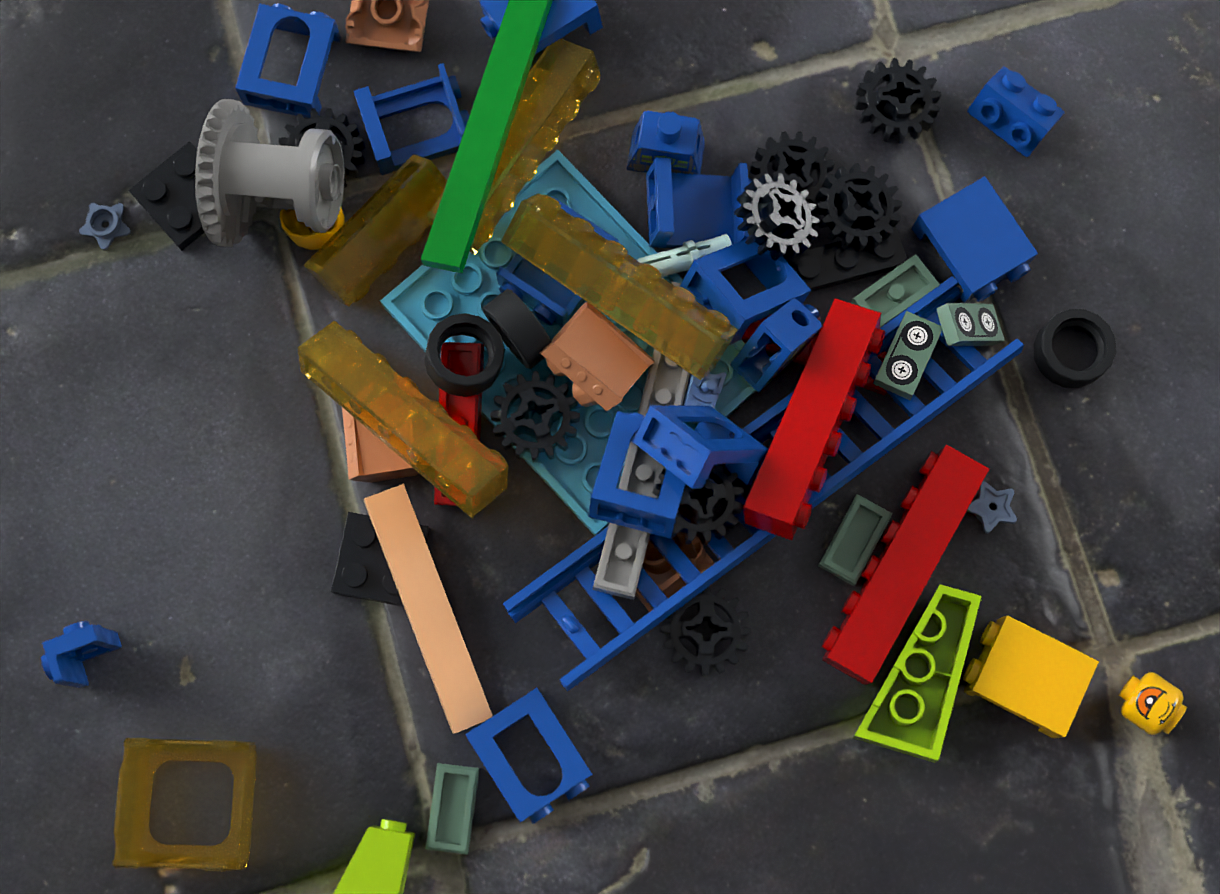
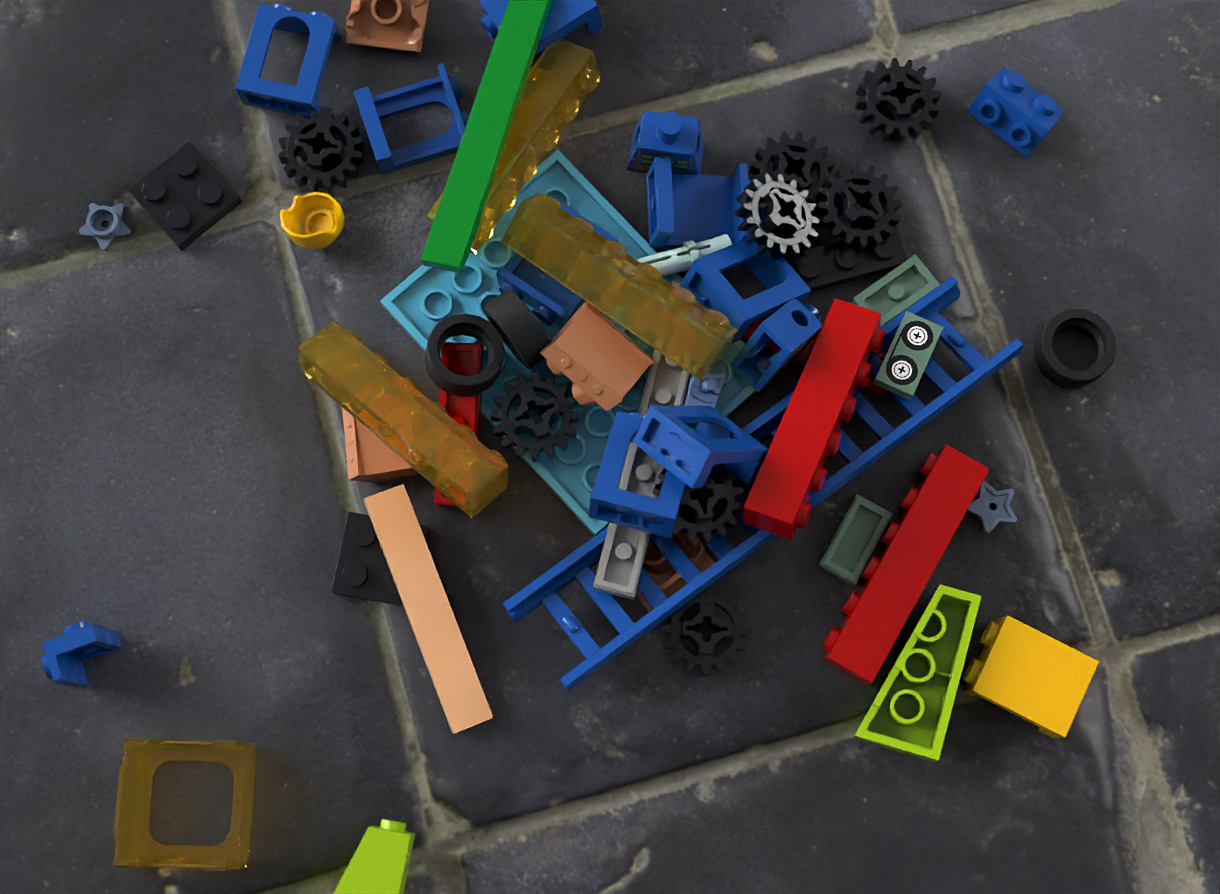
(241, 174): light grey piece -> none
(378, 231): clear yellow brick -> none
(452, 808): sand green tile -> none
(519, 799): blue panel -> none
(970, 324): sand green tile -> none
(977, 239): blue panel -> none
(1152, 703): yellow head -> none

